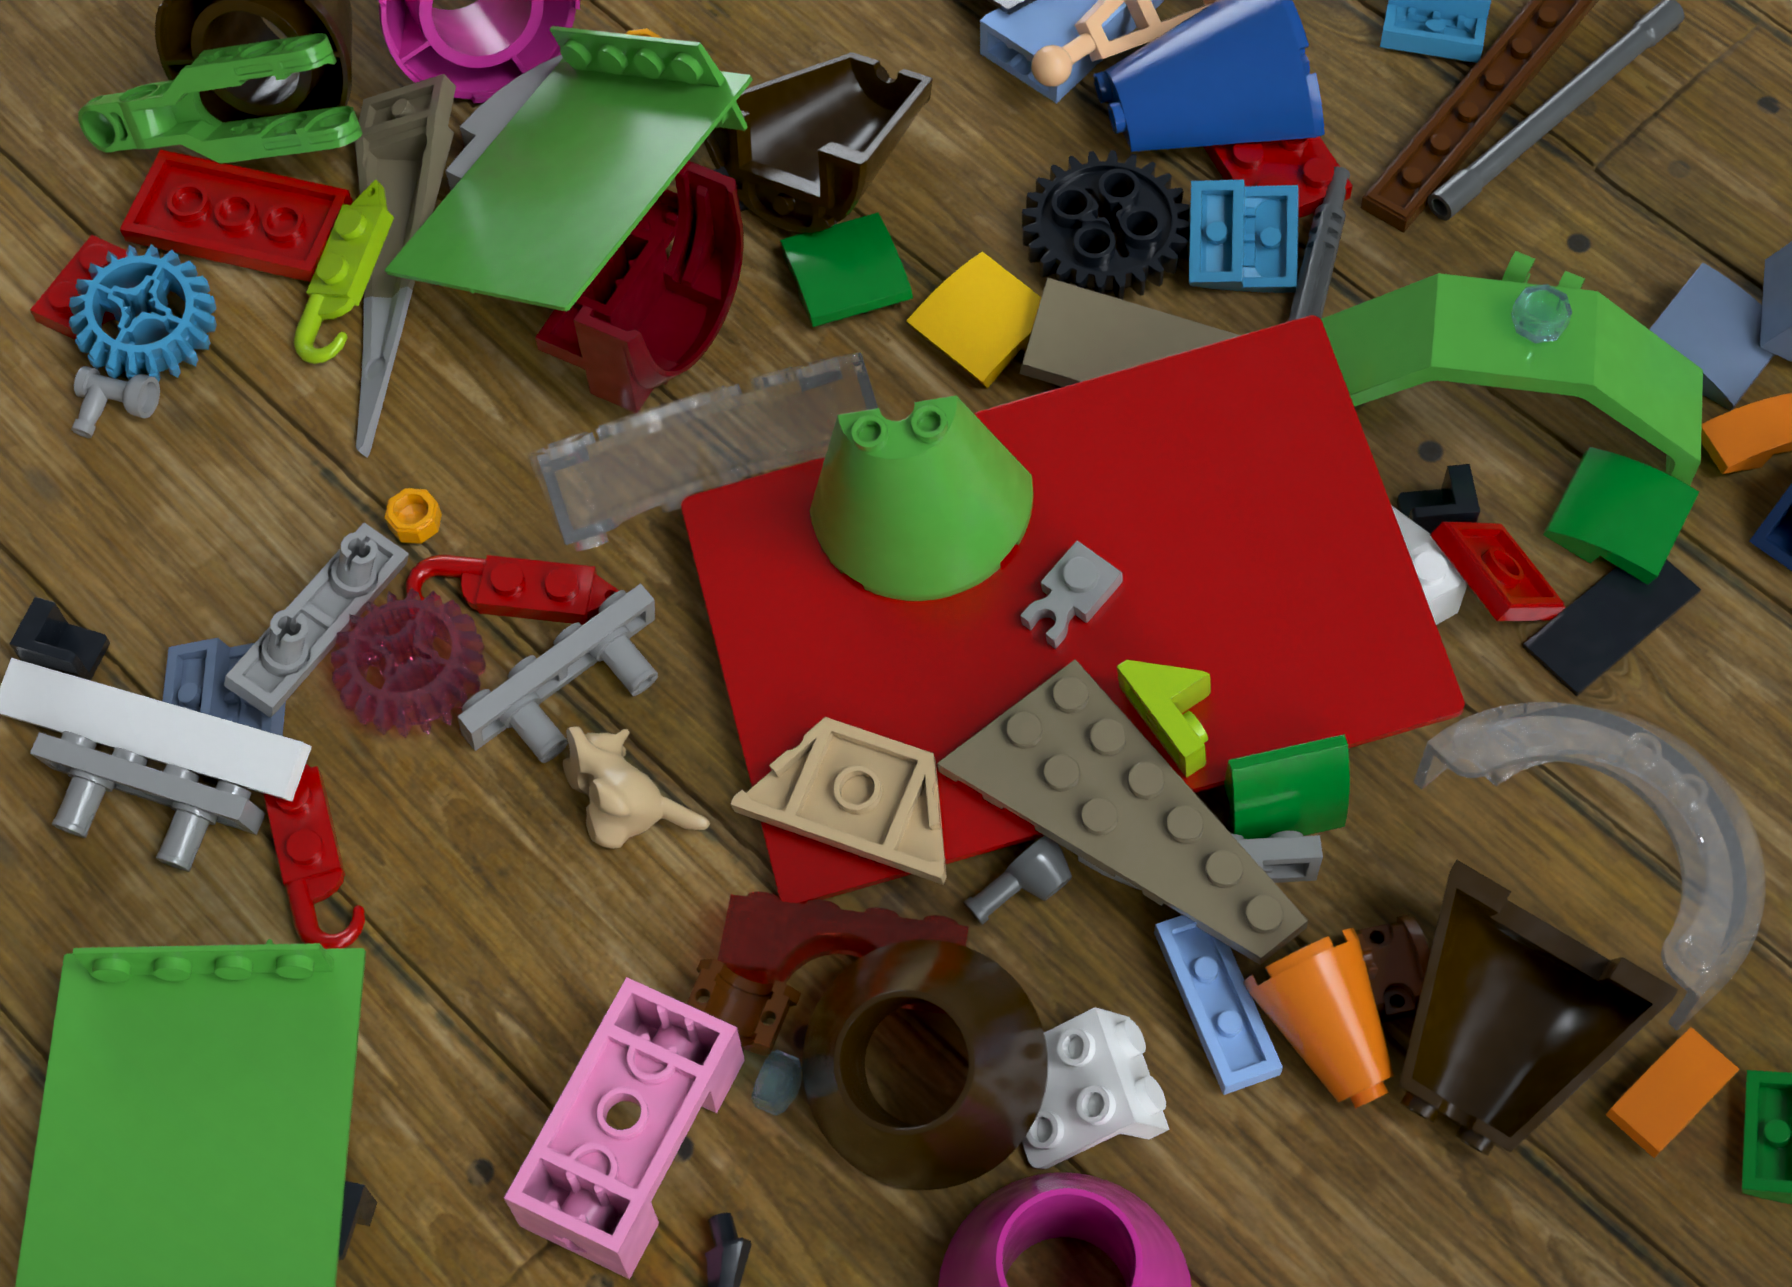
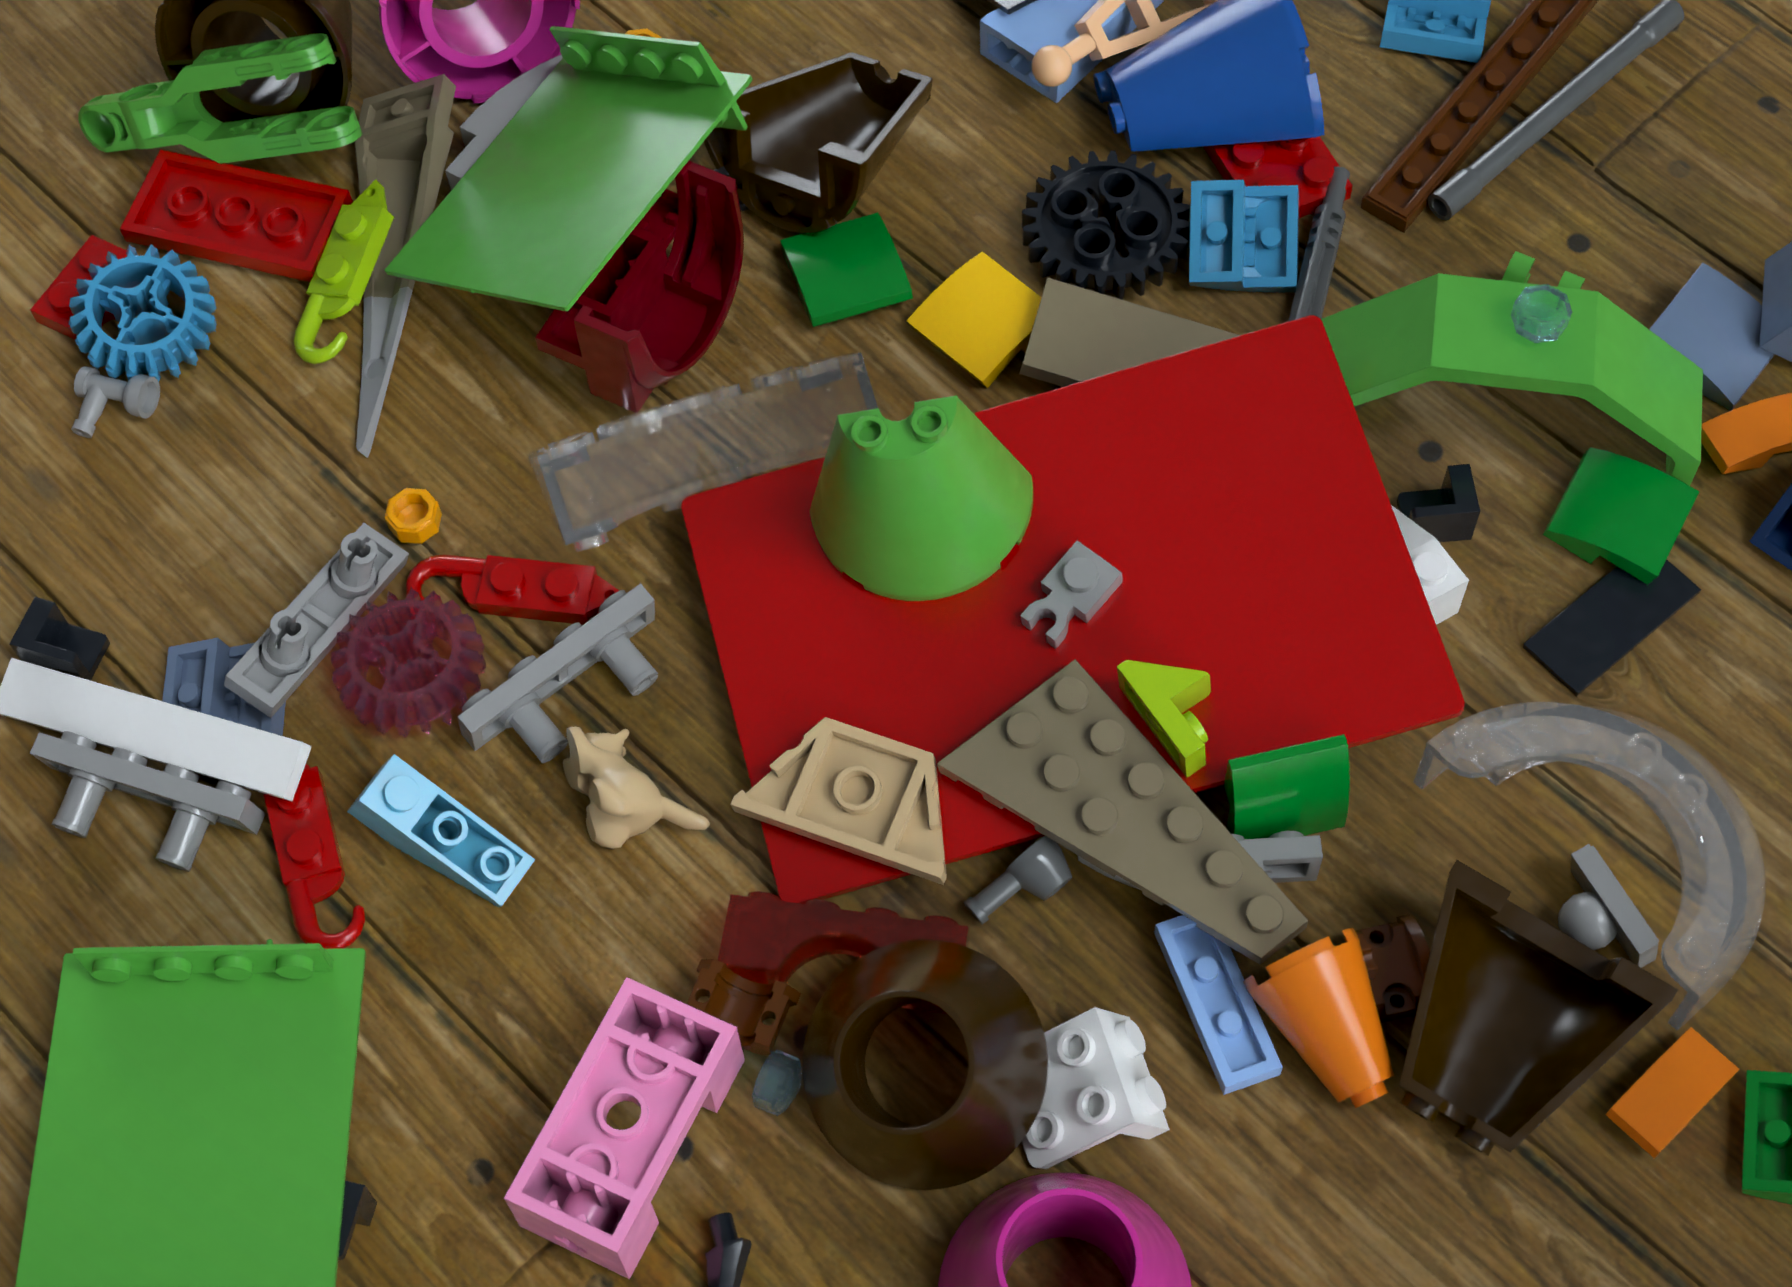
(440, 832): none -> medium azure slope
(1498, 571): red tile -> none
(1605, 911): none -> light grey tile

